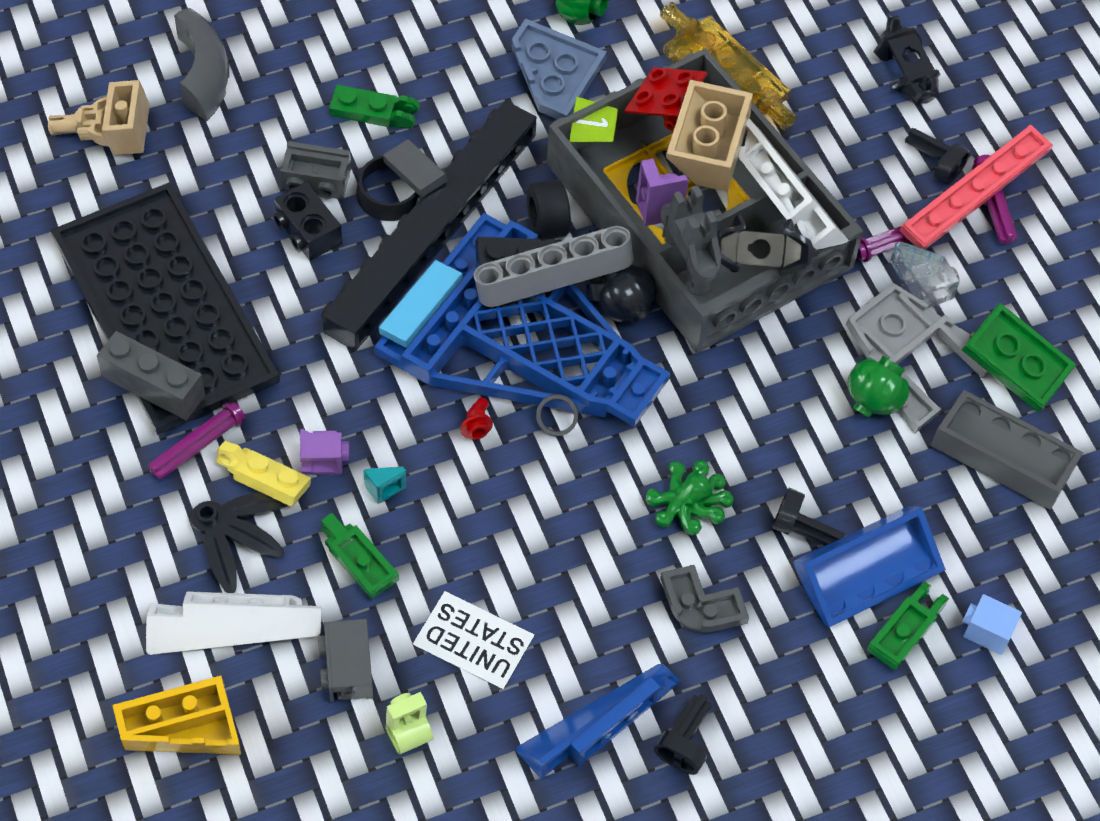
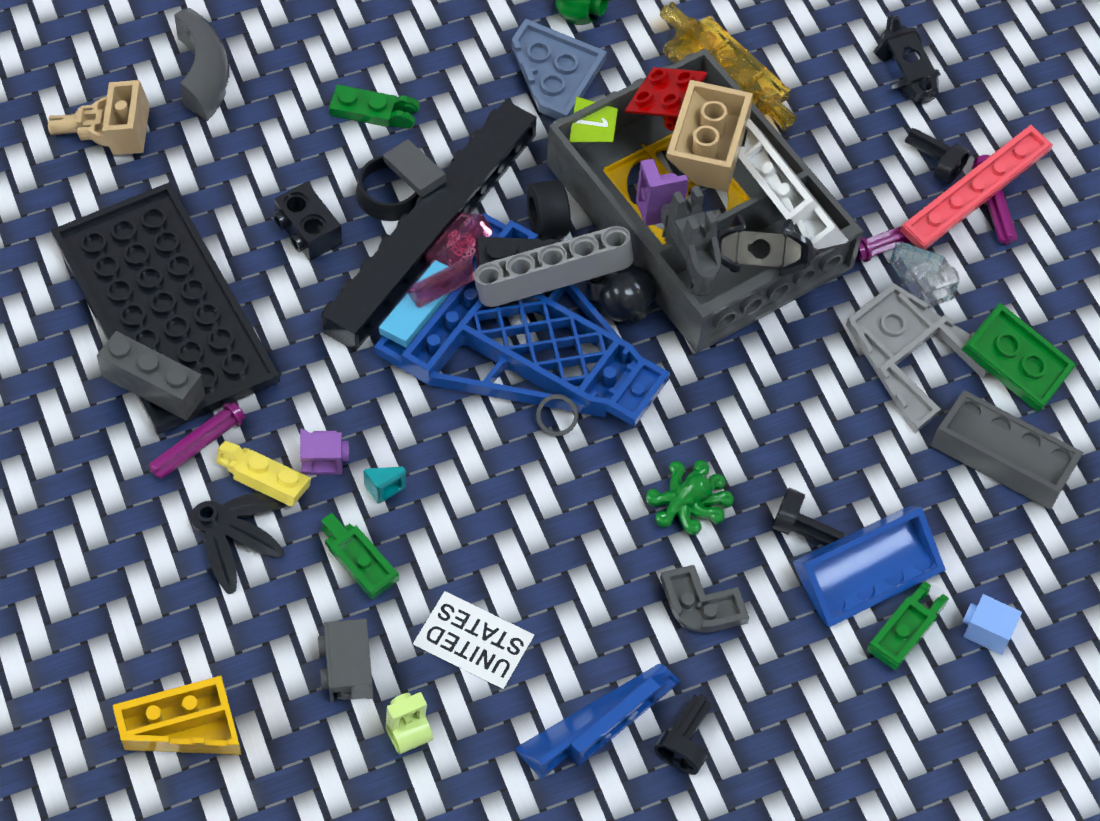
(228, 620): white wedge -> none
(322, 167): dark grey hinge -> none
(442, 282): none -> clear pink slope
(459, 239): none -> clear pink slope
(477, 422): red plate -> none
(878, 386): green plant -> none

